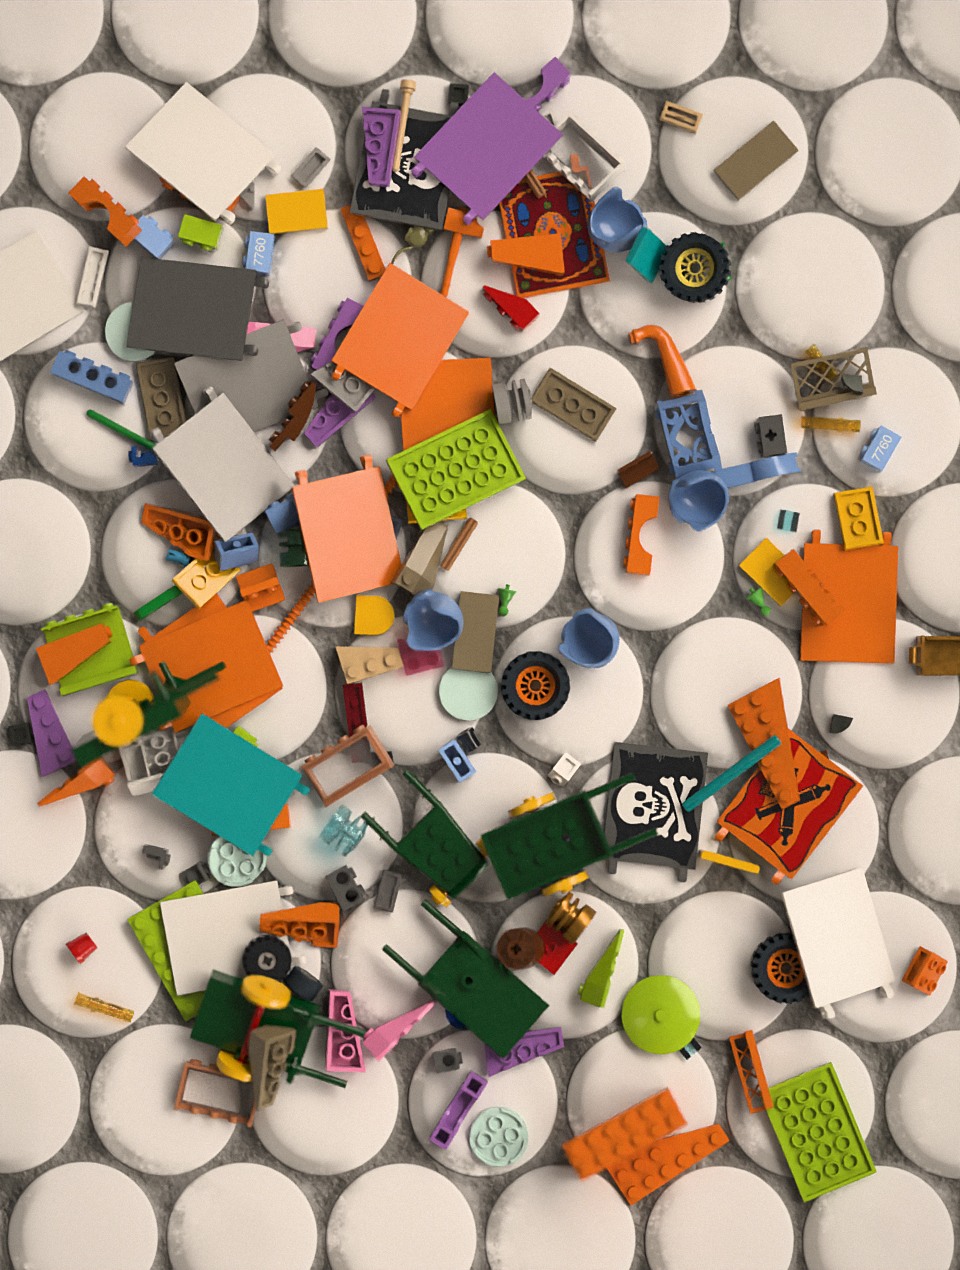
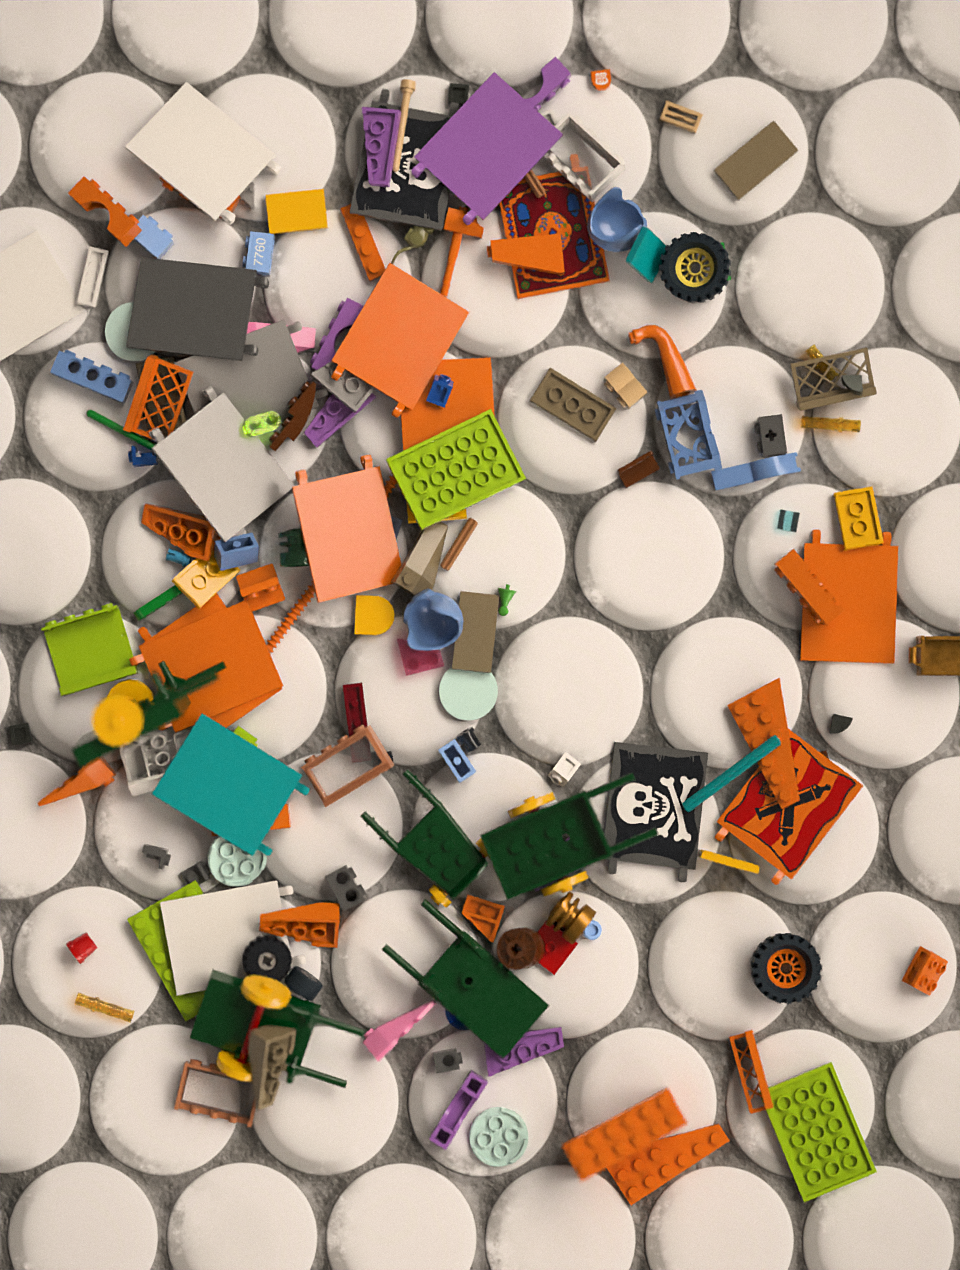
(50, 737): medium lavender wing -> none
(70, 652): orange slope -> none
(144, 389): none -> orange fence
(200, 232): lime brick -> none
(260, 423): none -> clear neon green plate
(283, 515): medium blue slope -> none
(310, 167): light grey tile -> none
(342, 1048): bright pink wedge -> none
(343, 830): clear light blue wheel -> none
(367, 662): tan wedge -> none
(388, 891): flat silver plate -> none
(440, 390): none -> blue bracket
(483, 915): none -> orange wing
(512, 401): light grey wheel -> none
(516, 308): red slope -> none
(556, 675): black wheel -> none
(589, 639): medium blue piece -> none
(592, 931): none -> light blue tile
(597, 983): lime wedge -> none
(601, 79): none -> tile
(625, 386): none -> tan brick
(644, 509): orange arch -> none
(661, 1014): lime dish -> none
(690, 1049): black tile -> none
(698, 499): medium blue piece -> none
(757, 598): bright green piece -> none
(761, 567): yellow tile -> none
(838, 939): white flag -> none
(880, 448): light blue brick -> none

